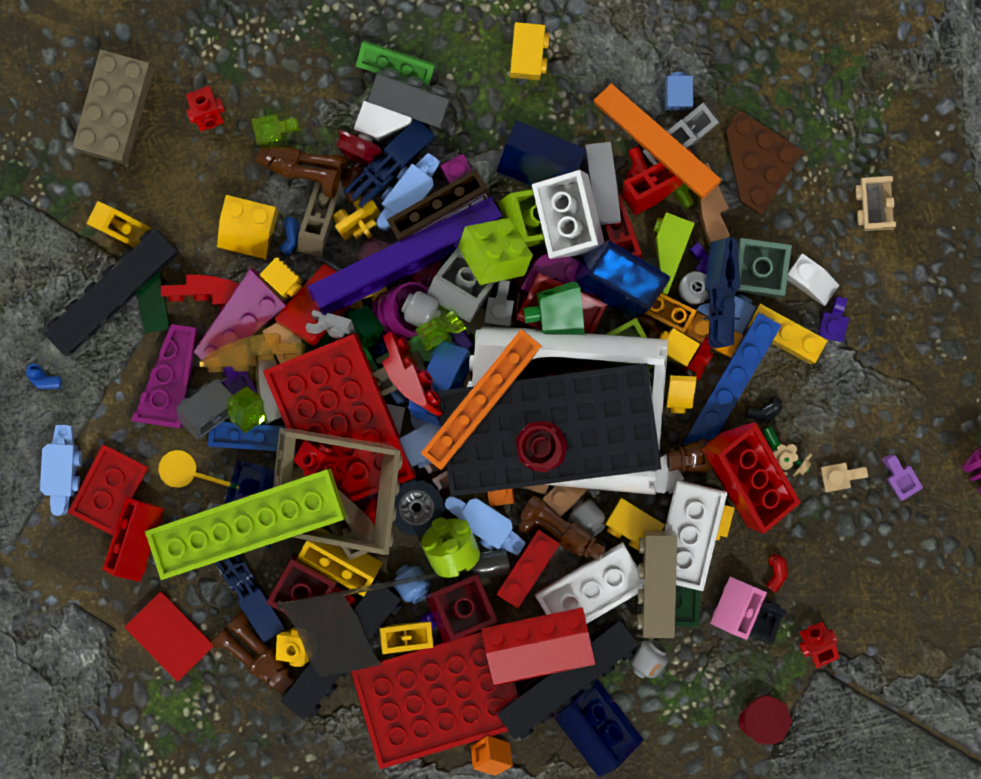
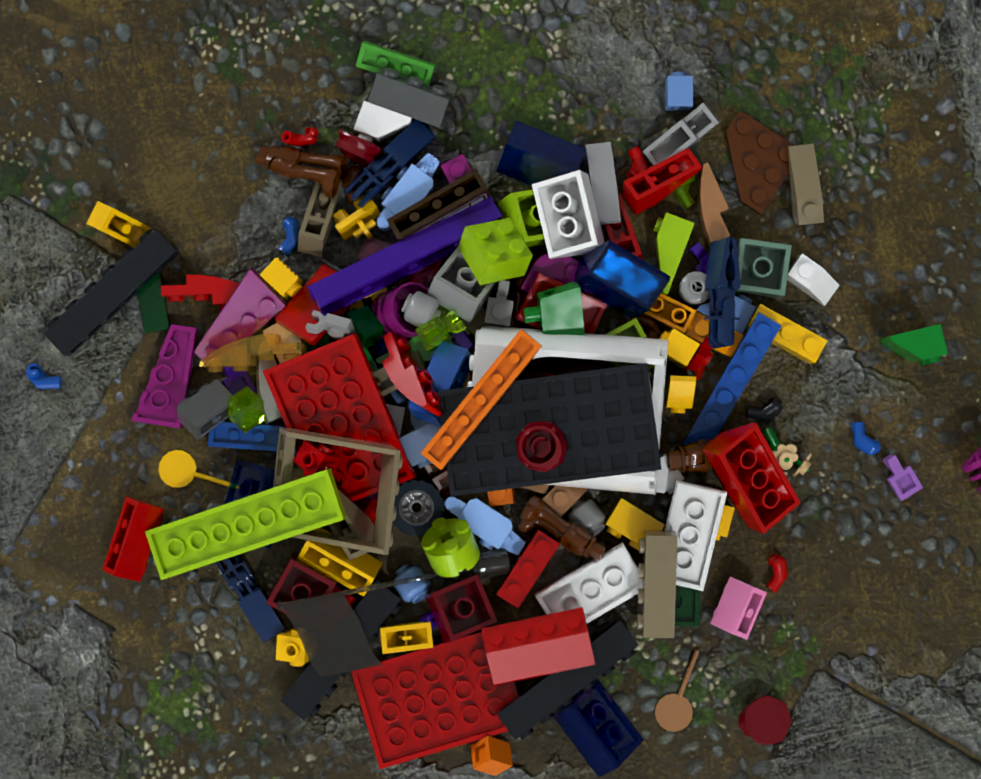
(60, 469): light blue hinge -> none
(106, 487): red plate -> none
(113, 107): dark tan brick -> none
(169, 636): red tile -> none
(205, 108): red brick -> none
(246, 227): yellow slope -> none
(264, 664): reddish brown piece -> none
(270, 129): clear neon green plate -> none
(296, 139): none -> red arm
(528, 51): yellow brick -> none
(649, 659): light grey head -> none
(657, 141): orange tile -> none
(674, 710): none -> medium nougat piece
(767, 622): black bracket -> none
(805, 185): none -> dark tan slope
(819, 644): red brick -> none
(833, 324): dark purple plate -> none
(838, 477): tan plate -> none
(862, 441): none -> blue arm
(876, 203): tan window -> none
(918, 345): none -> green slope

